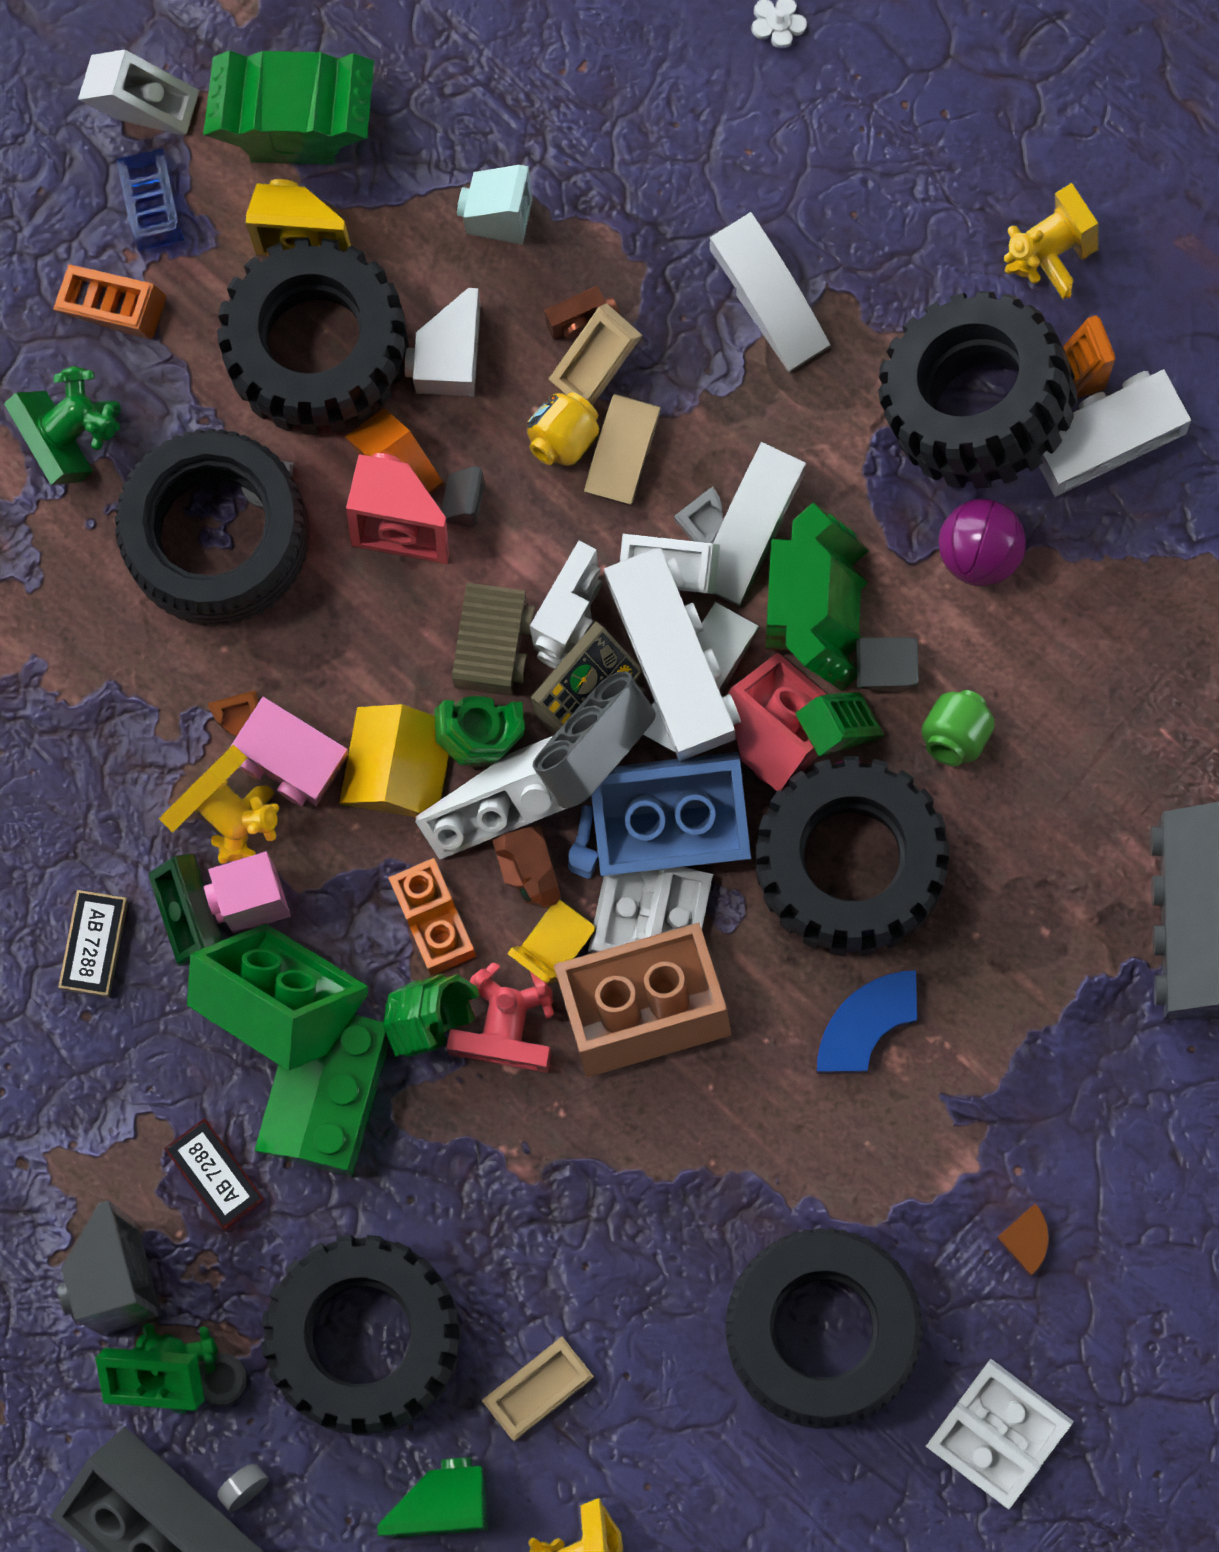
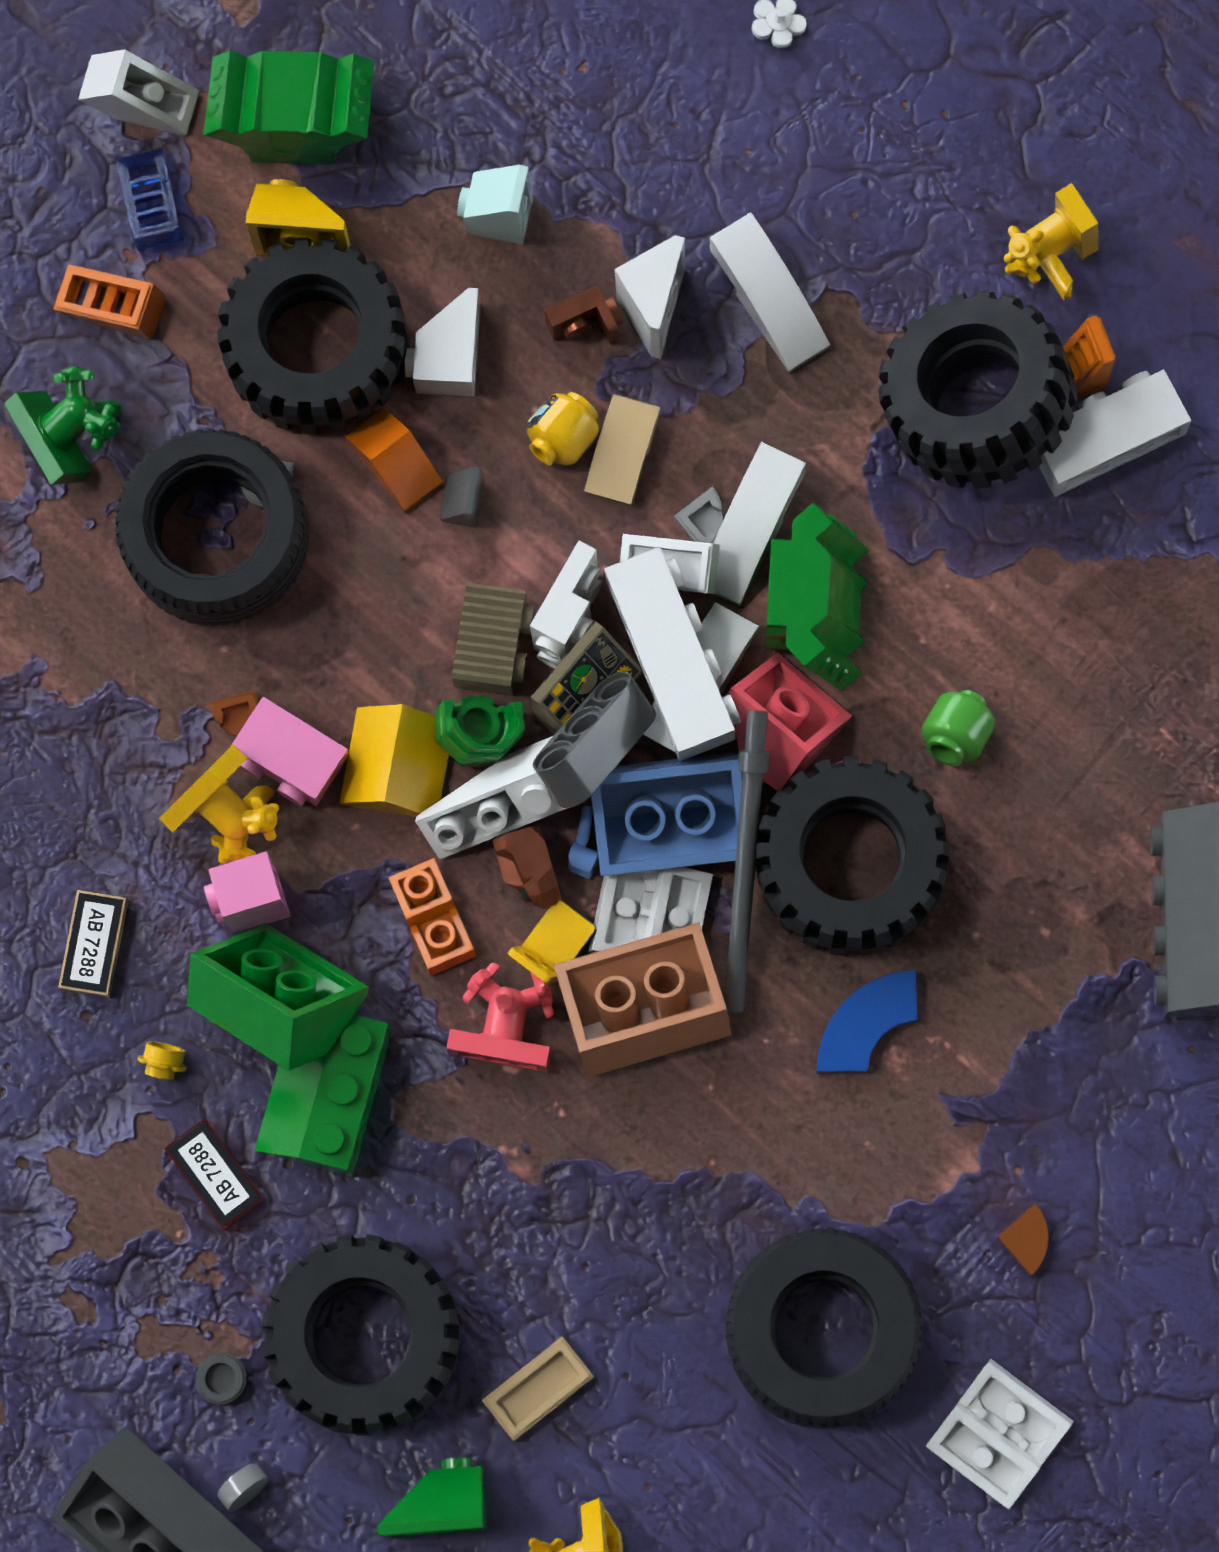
(109, 1275): dark grey slope -> none
(157, 1371): green piece -> none
(162, 1060): none -> yellow plate
(184, 906): dark green brick -> none
(394, 511): coral slope -> none
(425, 1010): green hair -> none
(596, 354): tan tile -> none
(649, 291): none -> white slope
(753, 763): none -> dark grey bar
(838, 722): green slope -> none
(887, 663): dark grey slope -> none
(982, 542): magenta piece -> none

